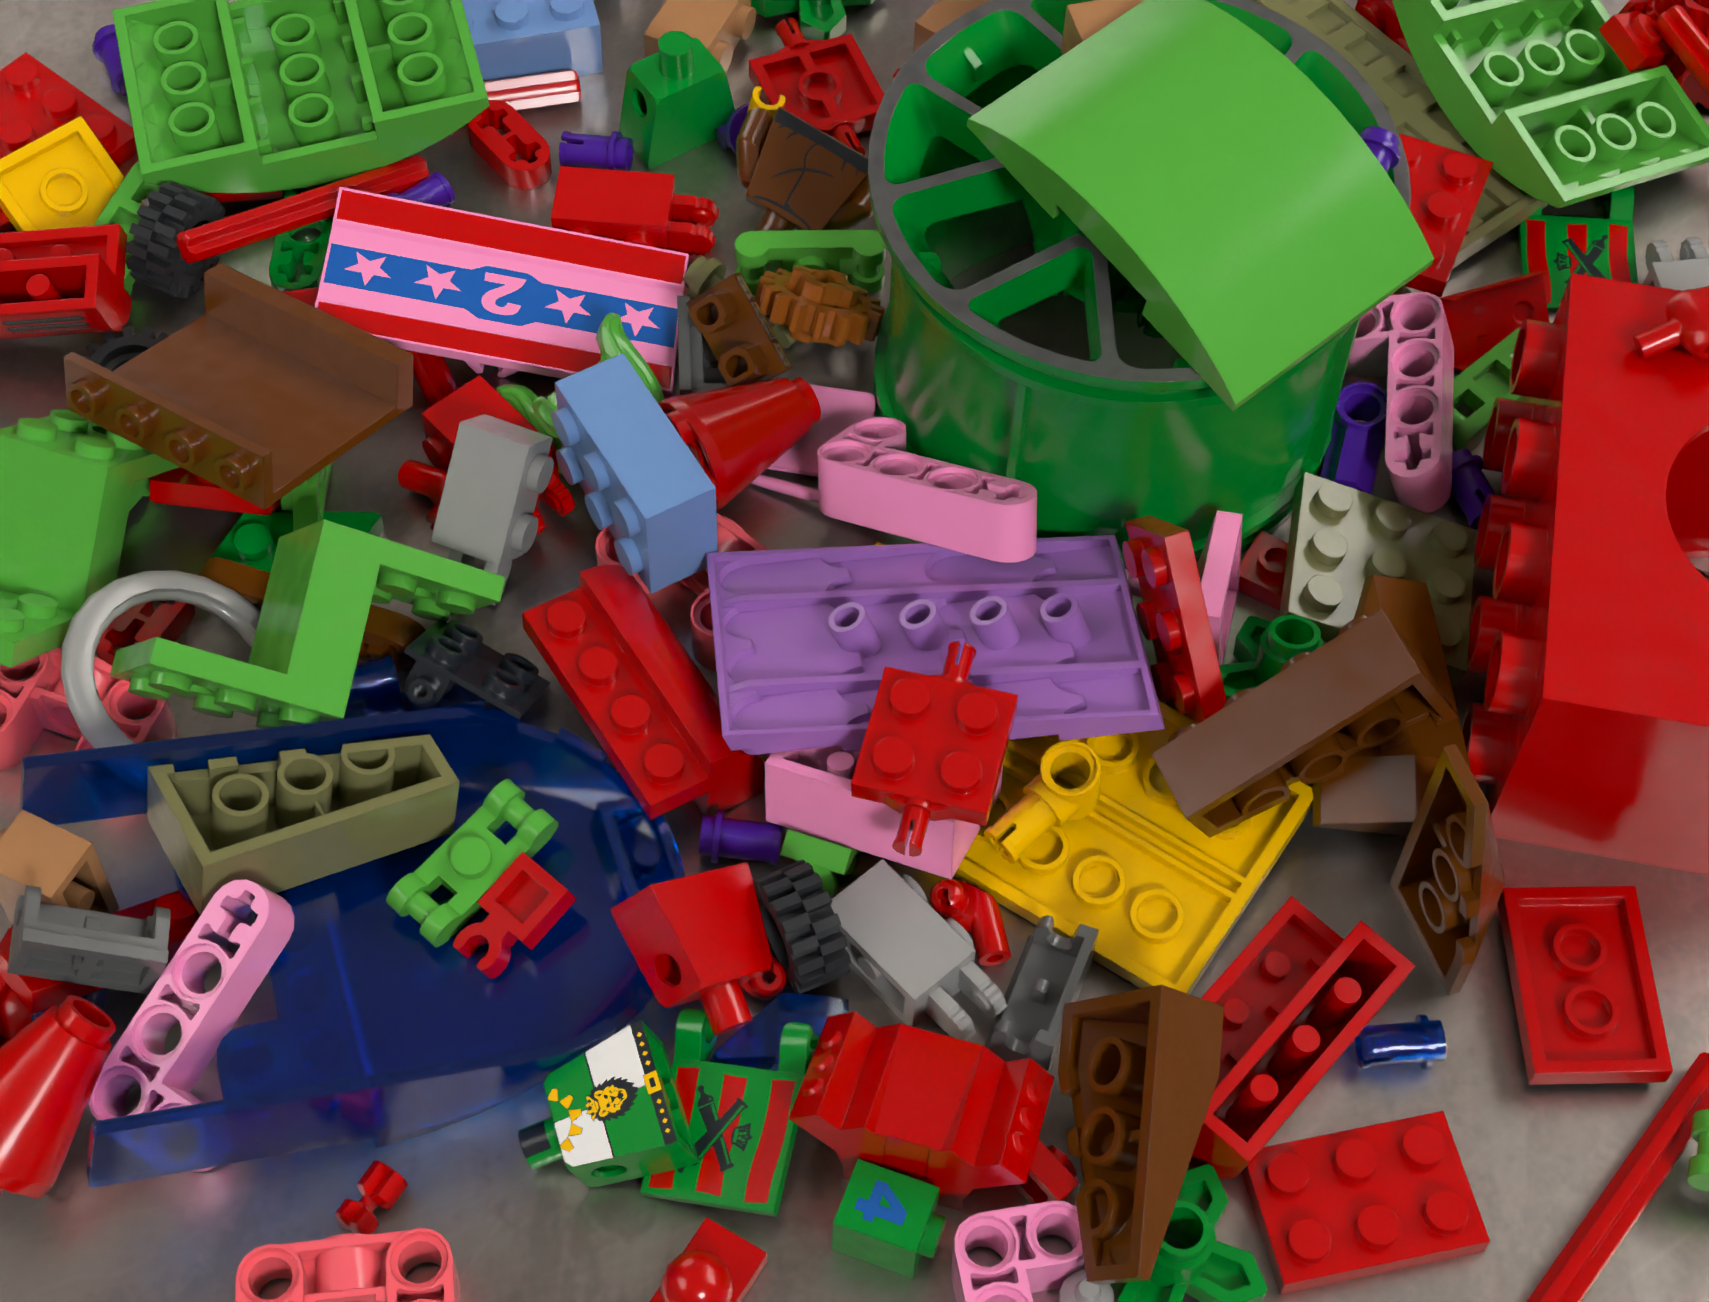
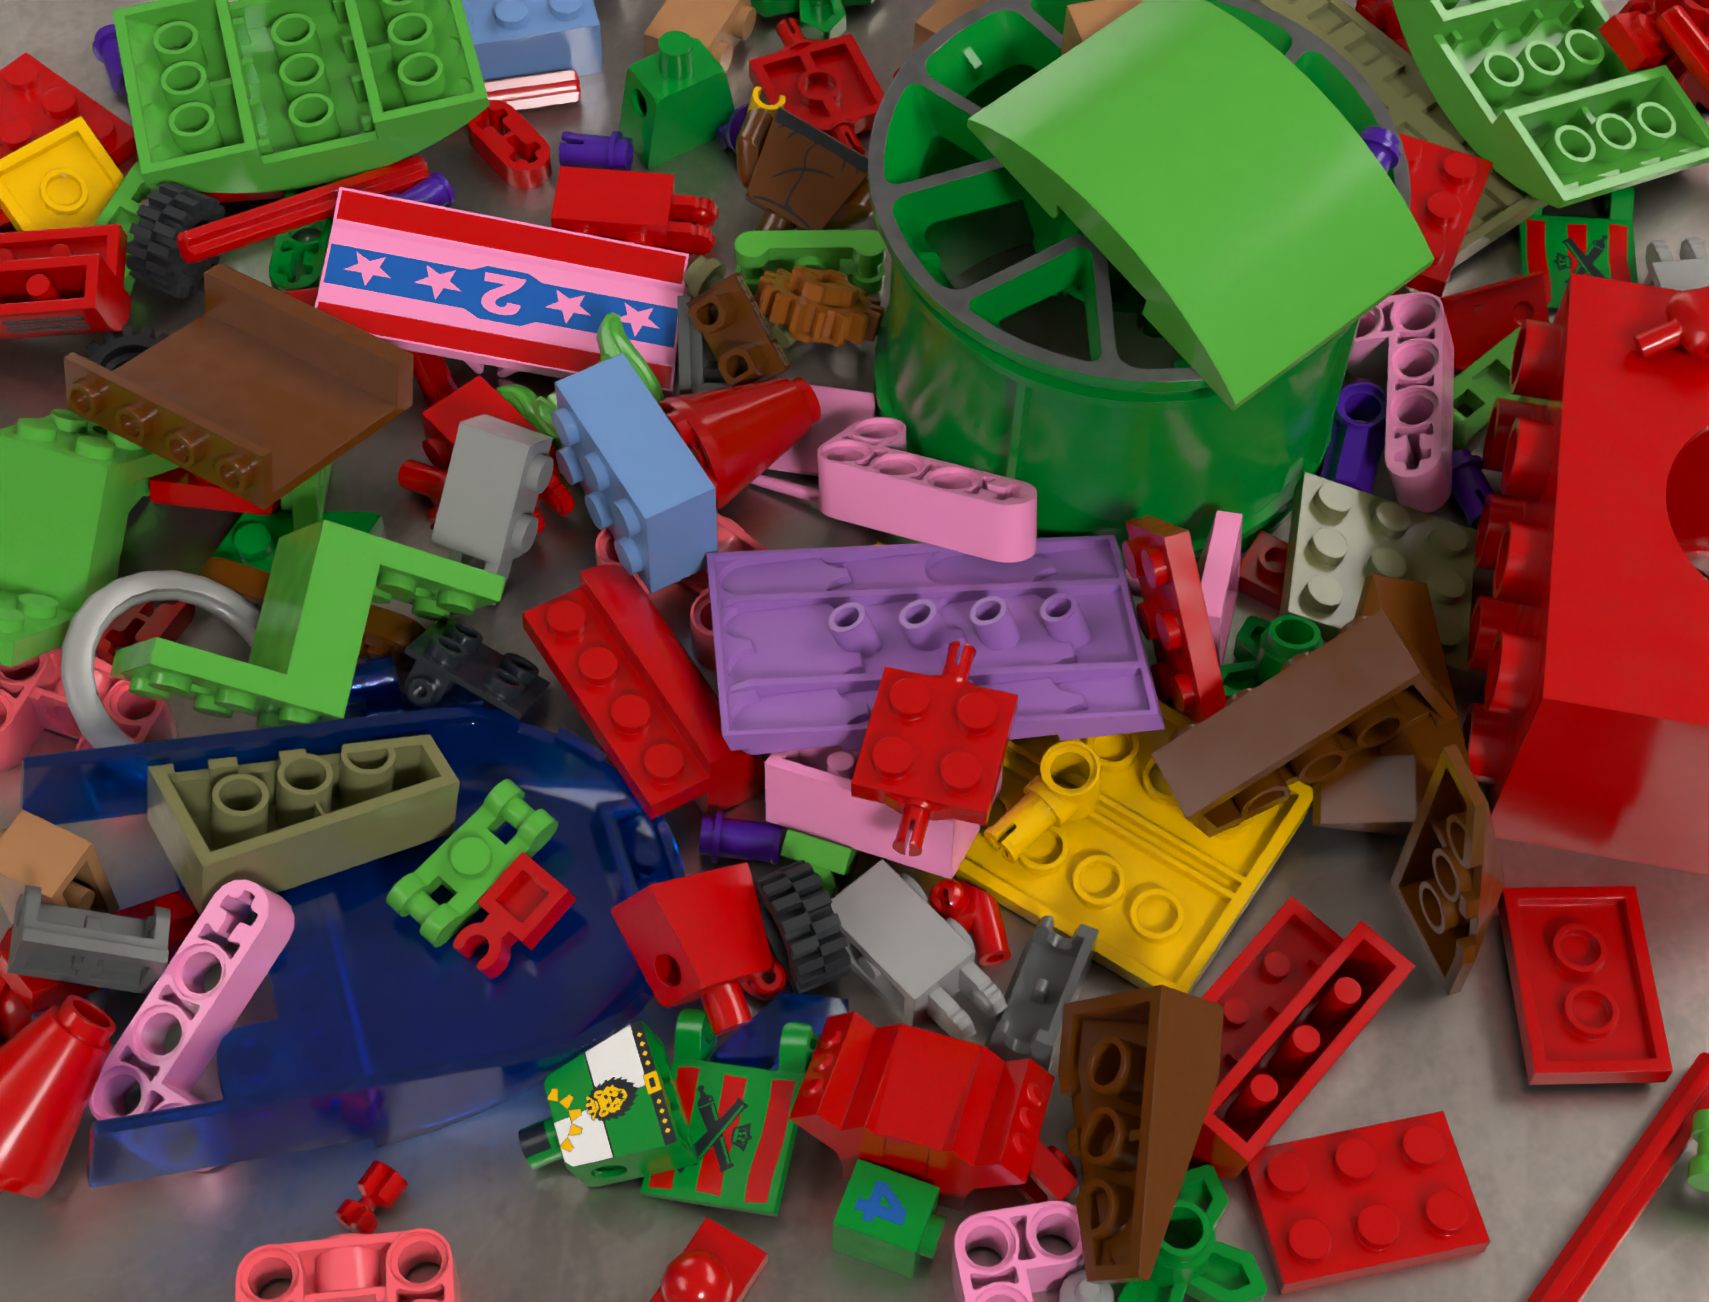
(1401, 1044): clear blue pin -> none

